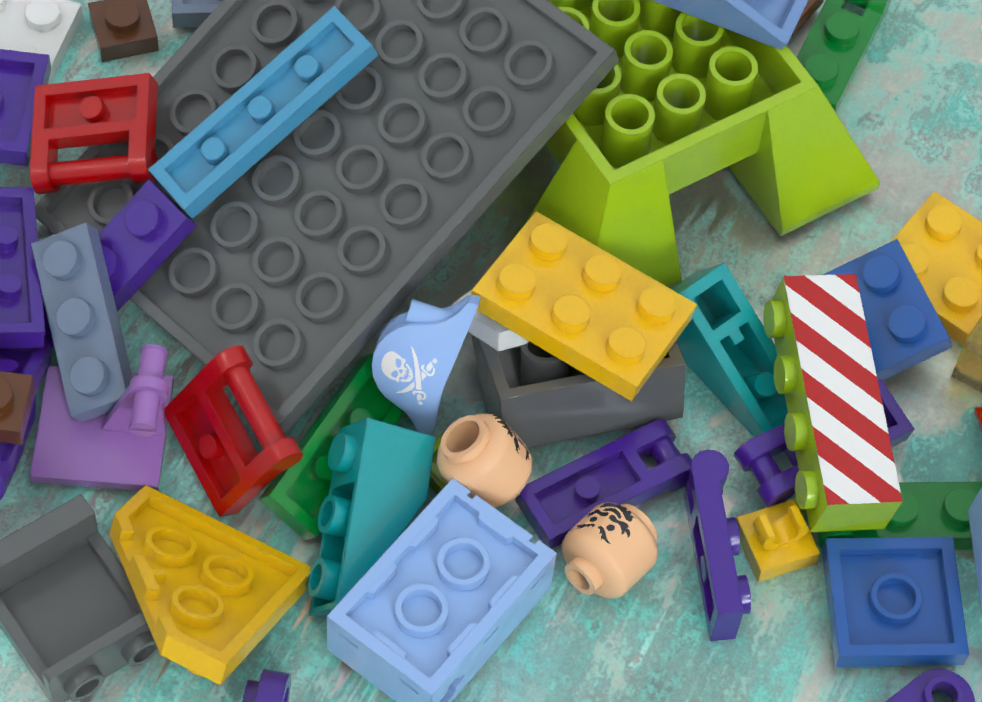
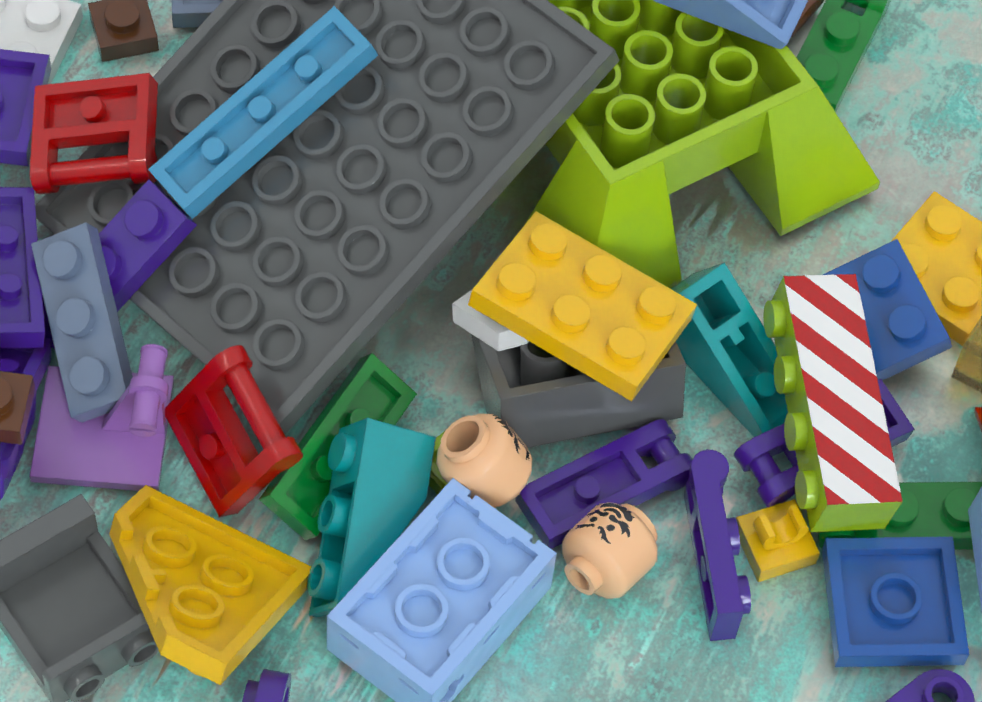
(418, 355): light blue hat -> none

